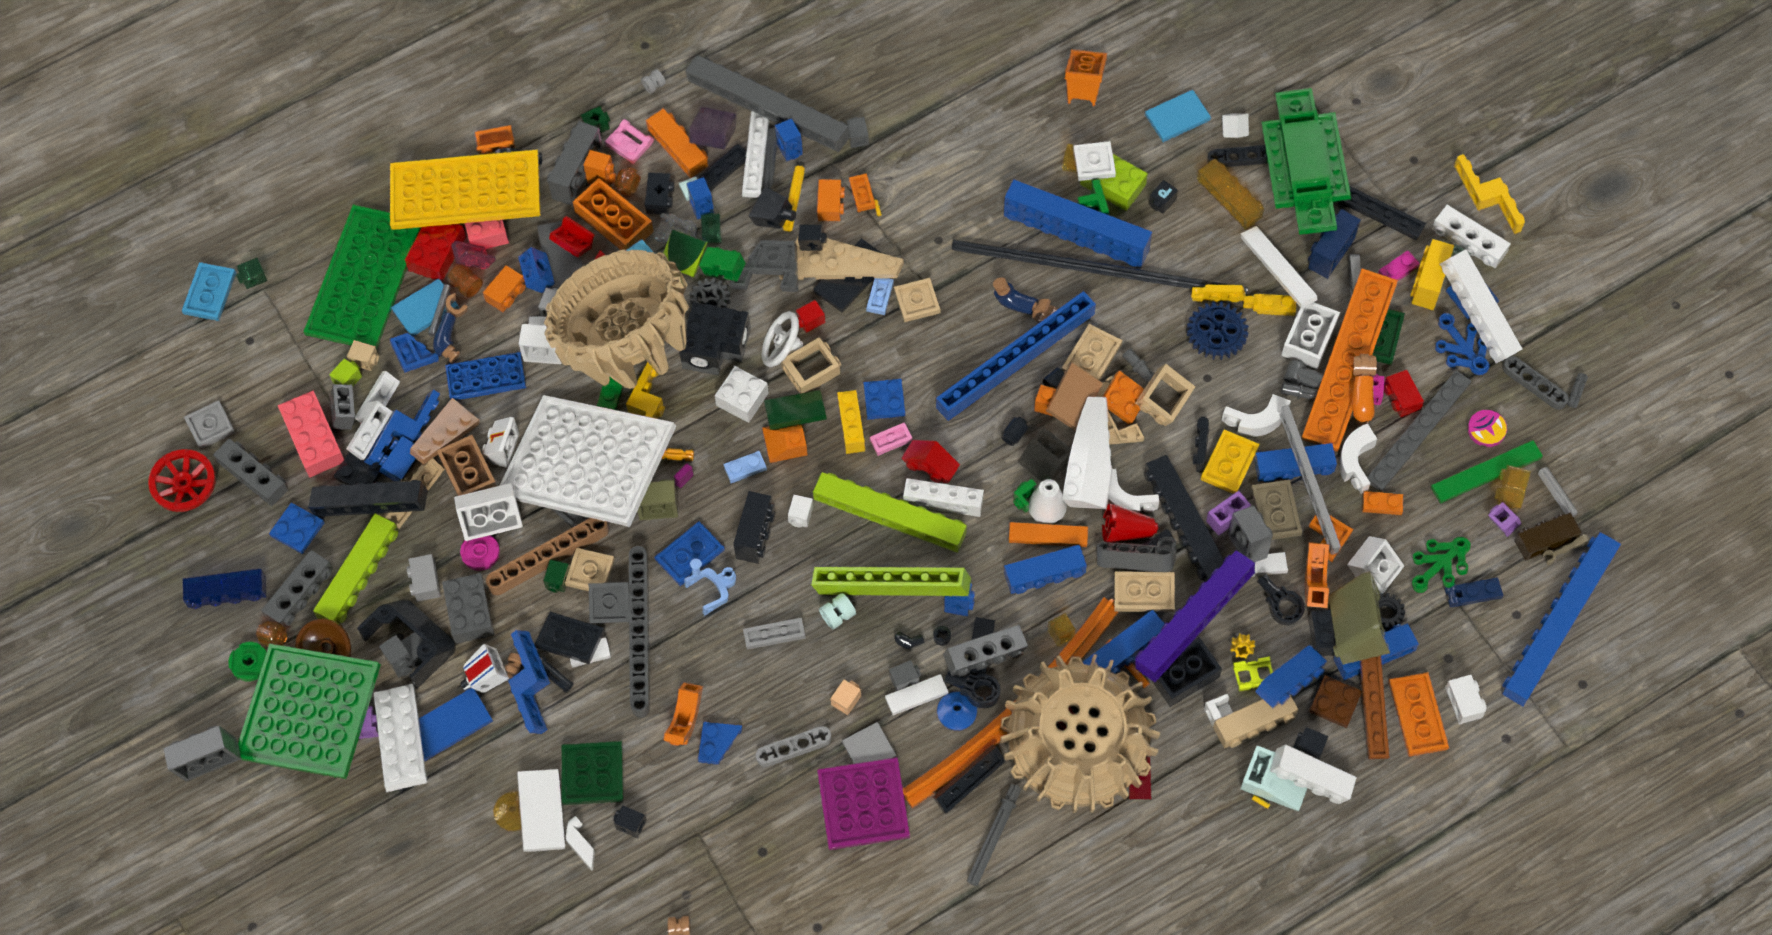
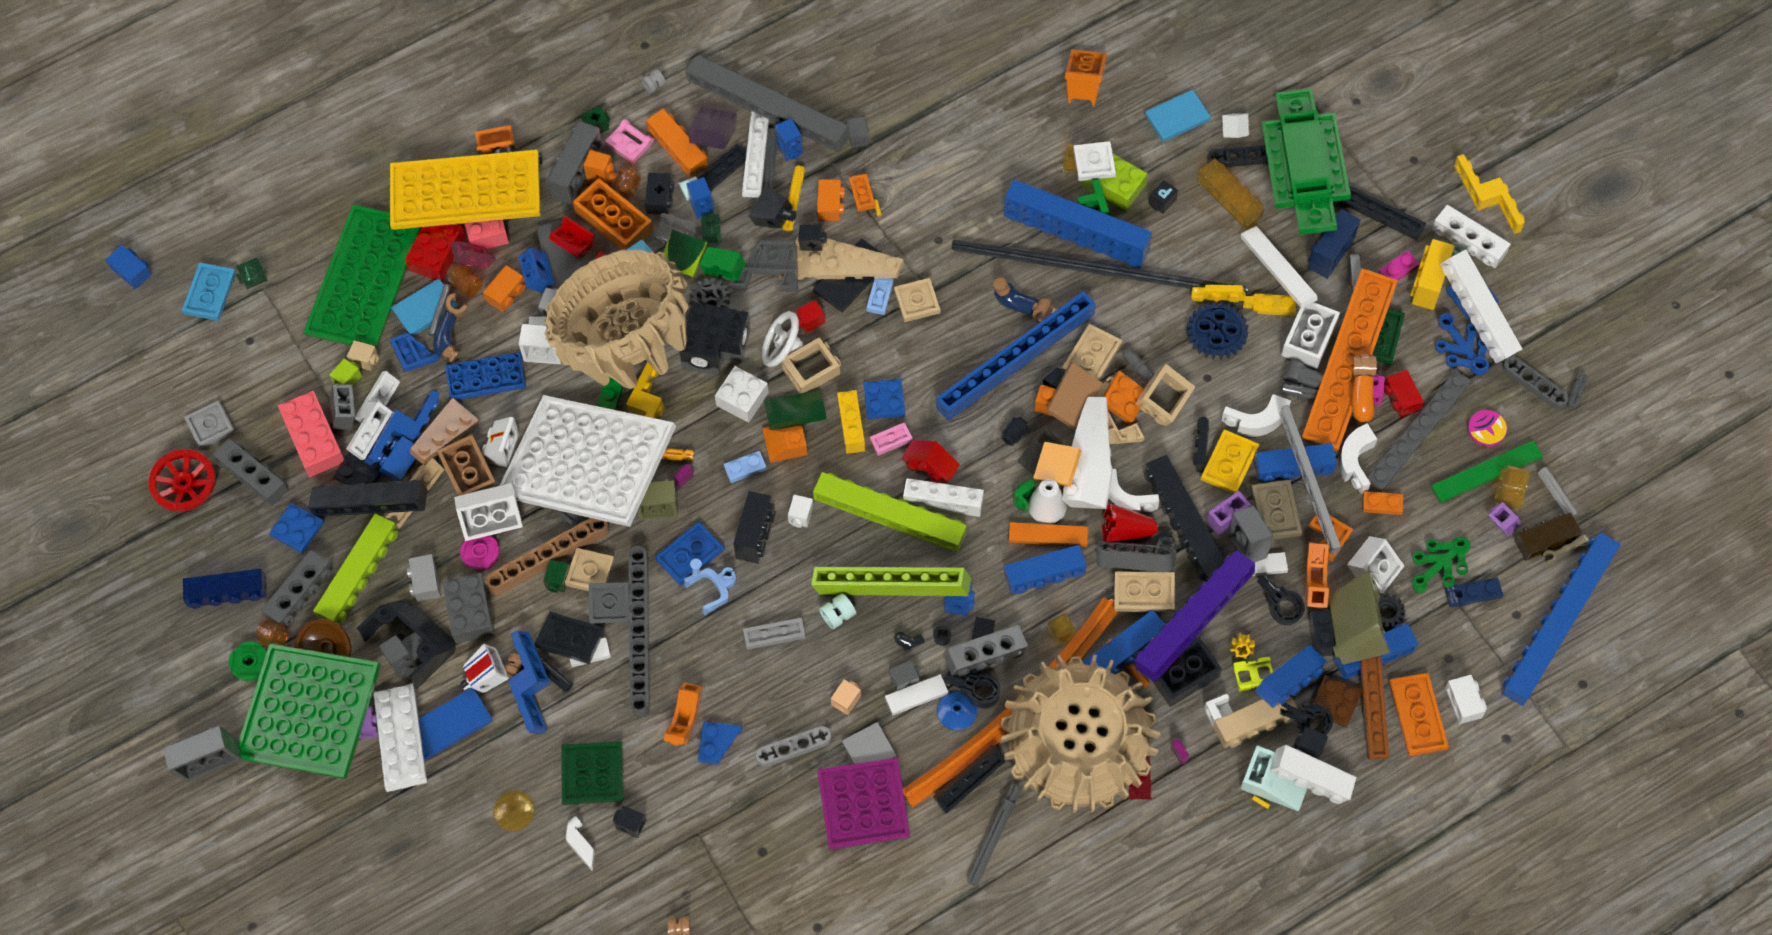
(128, 266): none -> blue brick
(540, 810): white tile -> none
(1057, 463): none -> light orange tile
(1180, 751): none -> magenta tile
(1305, 717): none -> black pin

